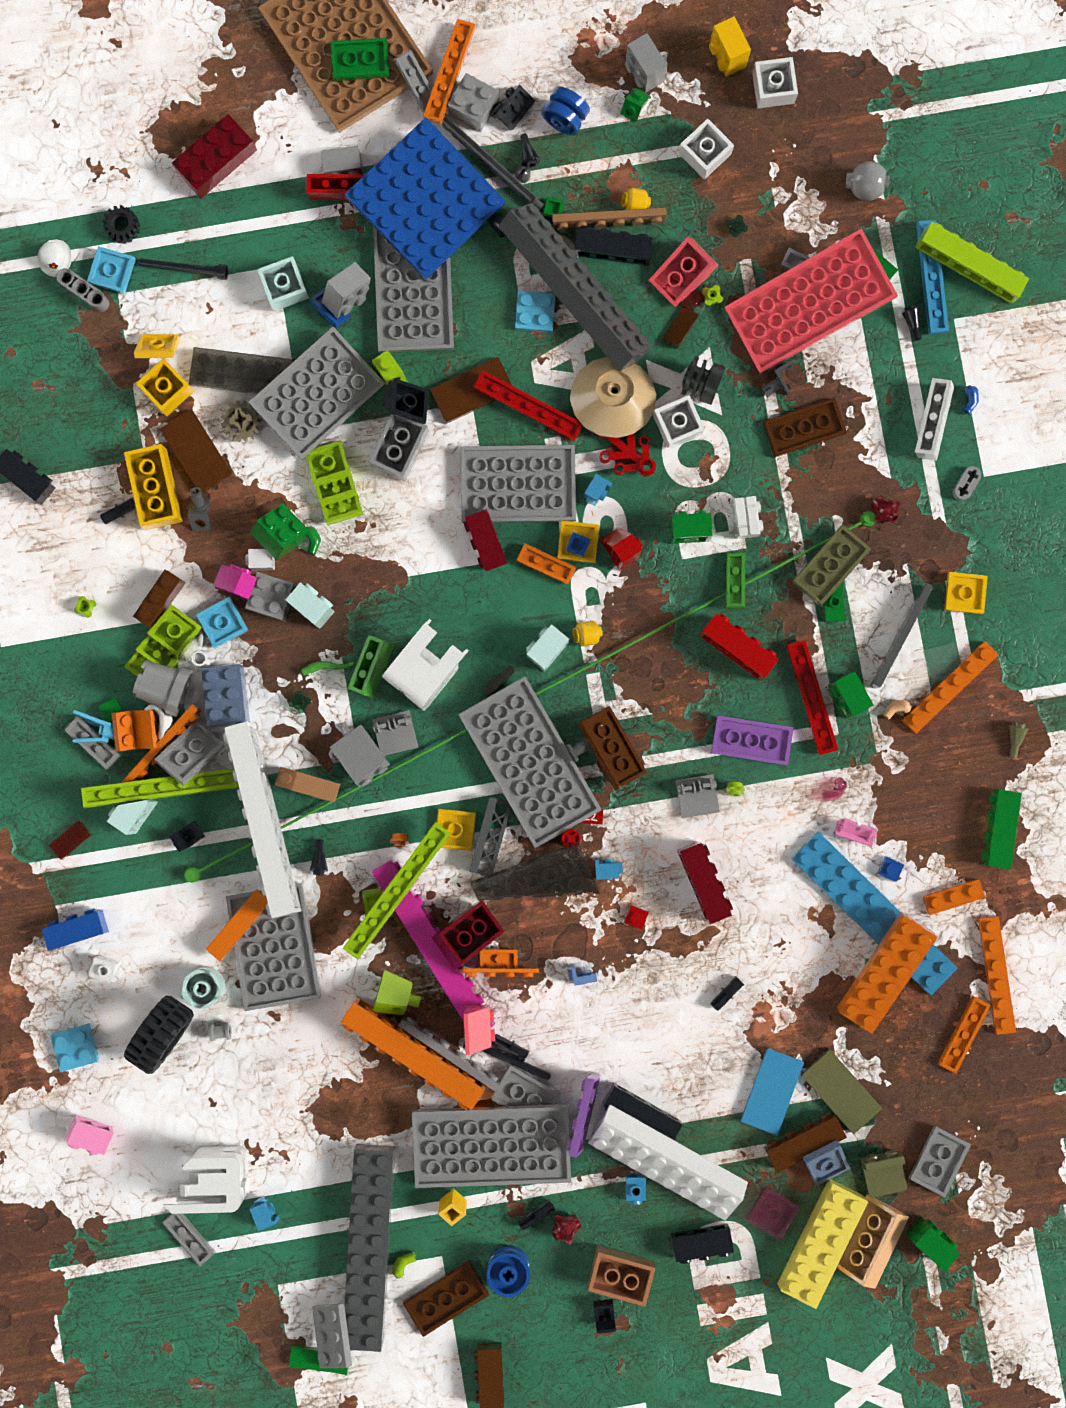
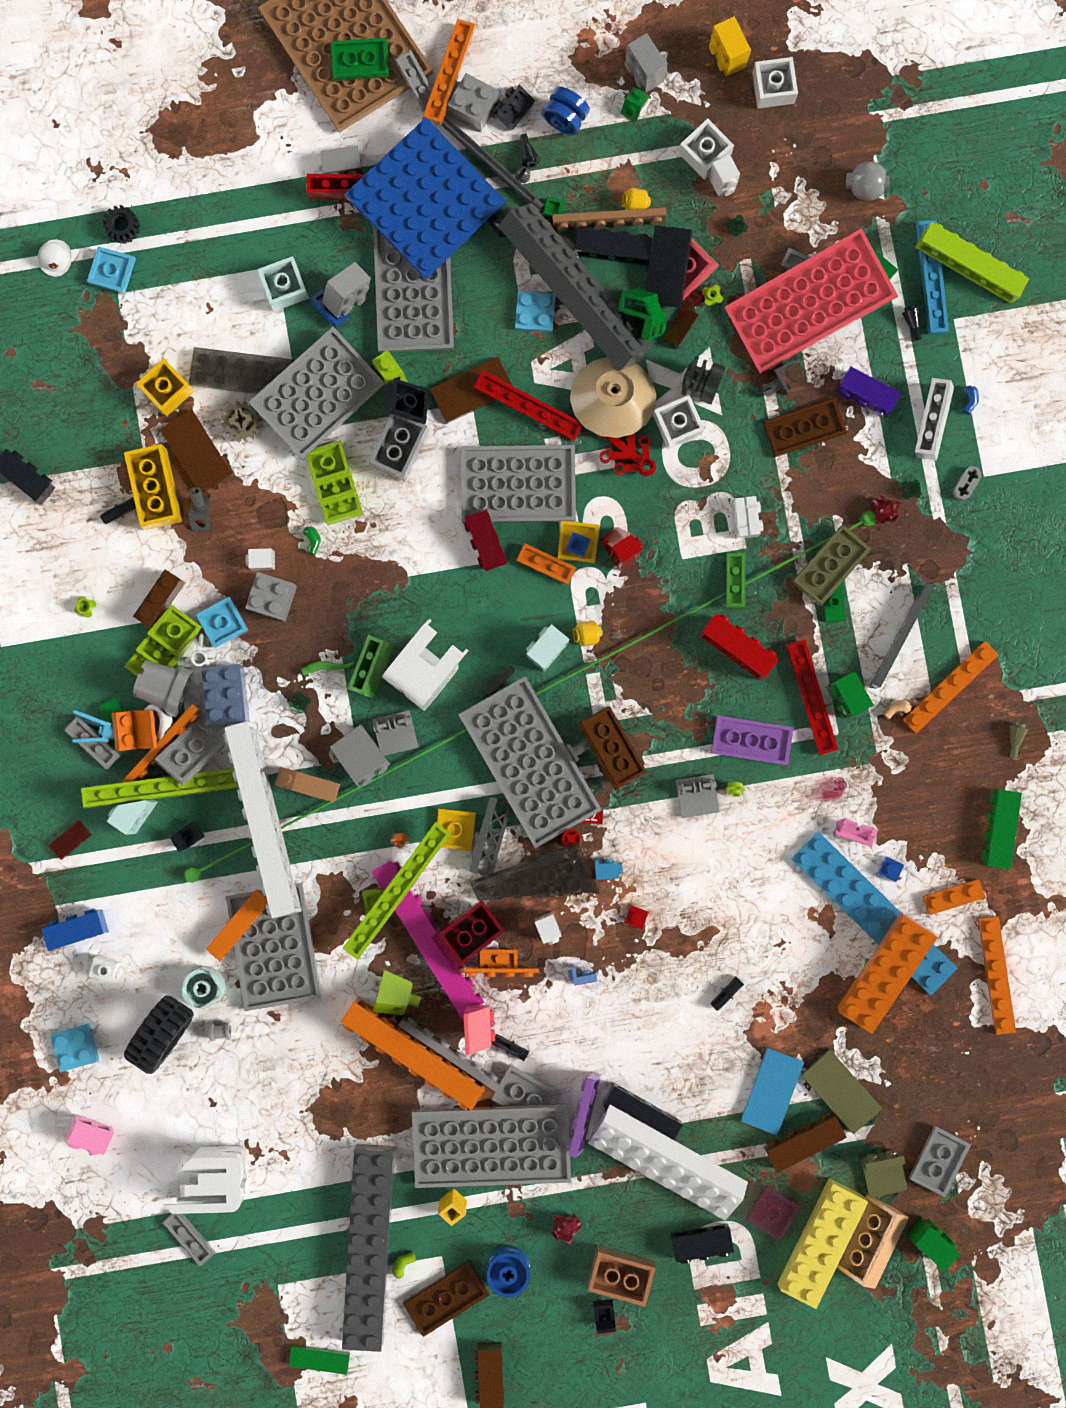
(76, 284): light grey beam -> none
(157, 346): yellow tile -> none
(214, 156): dark red brick -> none
(219, 271): black piece -> none
(235, 580): dark pink brick -> none
(263, 1213): dark azure brick -> none
(279, 531): green brick -> none
(308, 604): light aqua brick -> none
(318, 863): black cone -> none
(332, 1336): light grey plate -> none
(516, 1062): black piece -> none
(536, 1215): black axle -> none
(548, 928): none -> white brick
(597, 490): dark azure brick -> none
(632, 1181): dark azure brick -> none
(652, 311): none -> green piece
(669, 264): none -> black tile
(690, 527): green brick -> none
(704, 882): dark red brick -> none
(724, 176): none -> white brick
(826, 1163): sand blue tile -> none
(868, 392): none -> dark purple brick
(915, 485): none -> clear green plate
(942, 660): clear piece -> none
(964, 1034): orange tile -> none
(965, 593): yellow plate -> none

